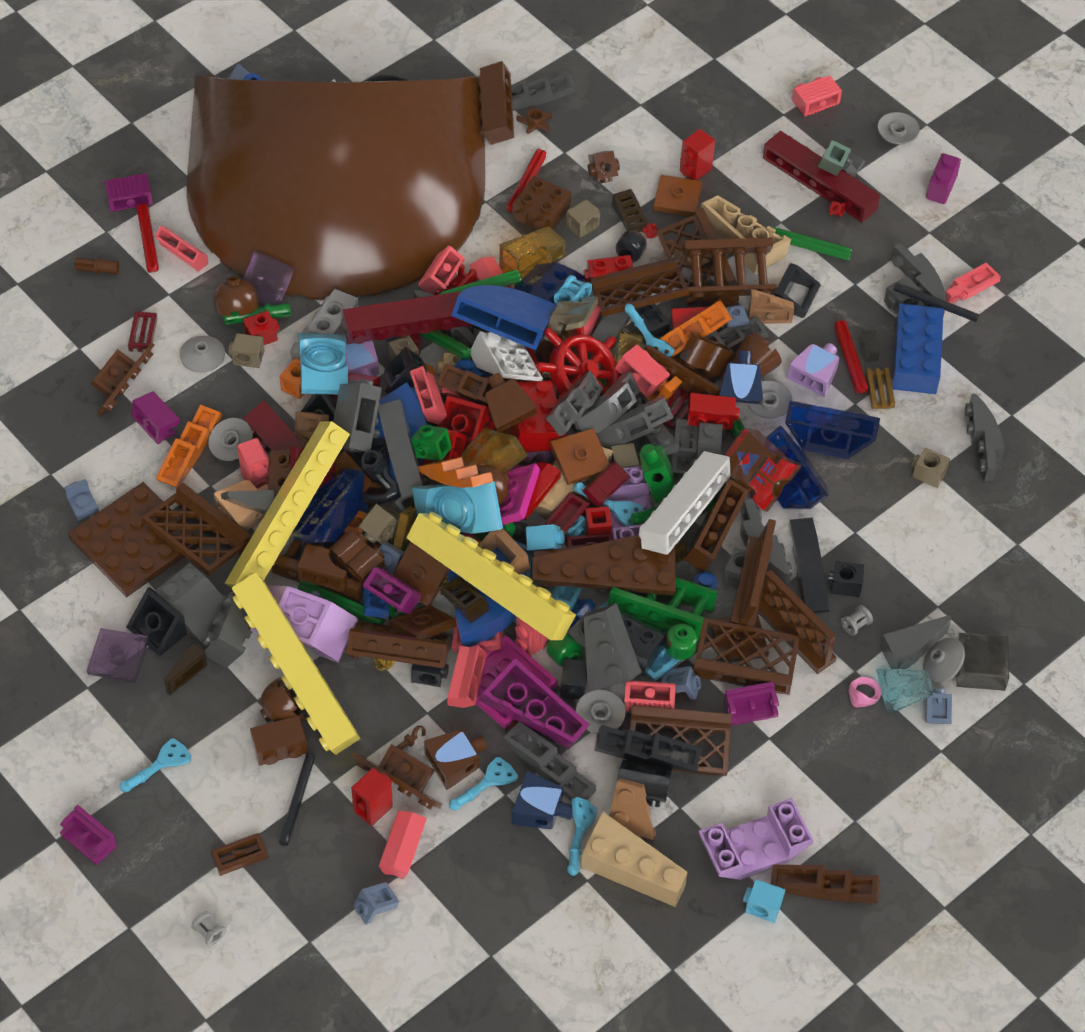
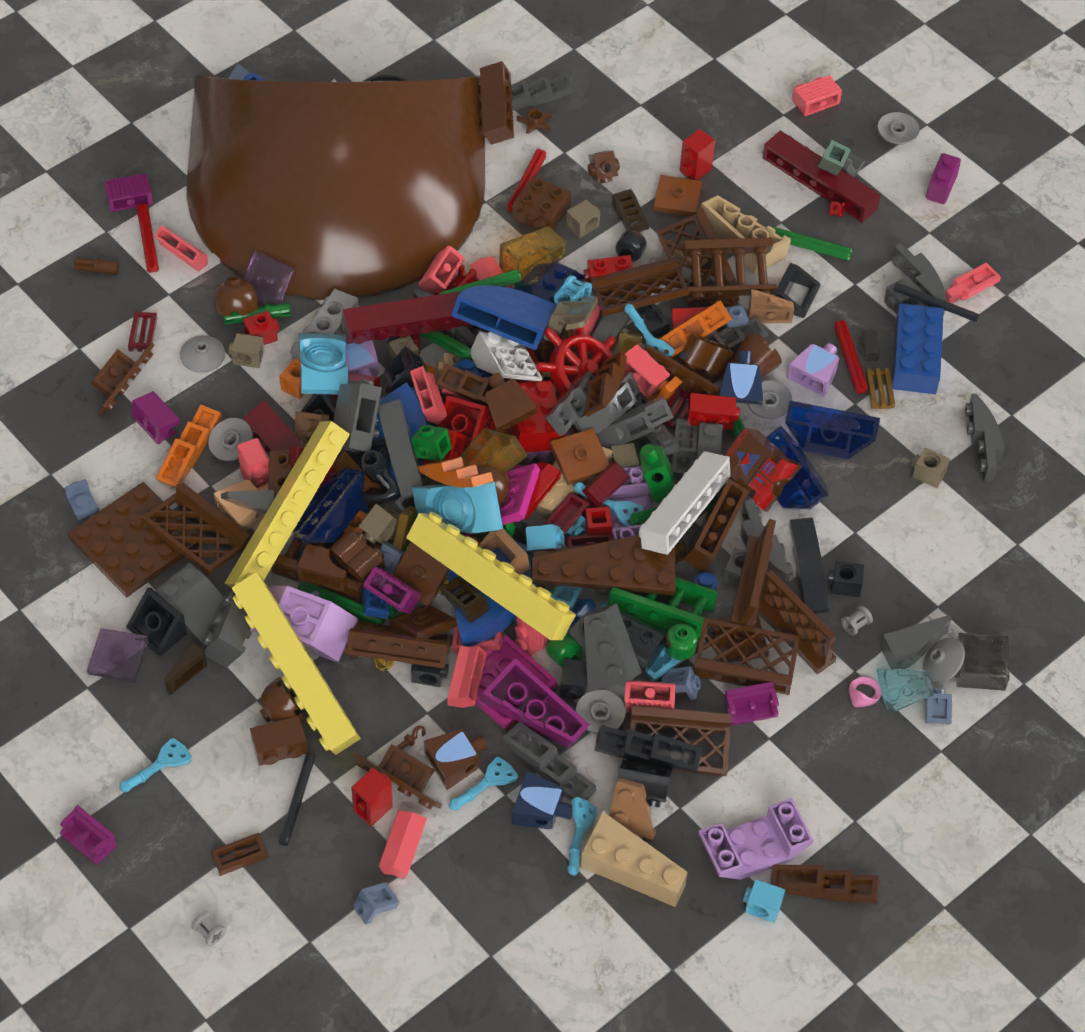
(605, 384): none -> reddish brown slope
(650, 230): red piece -> none

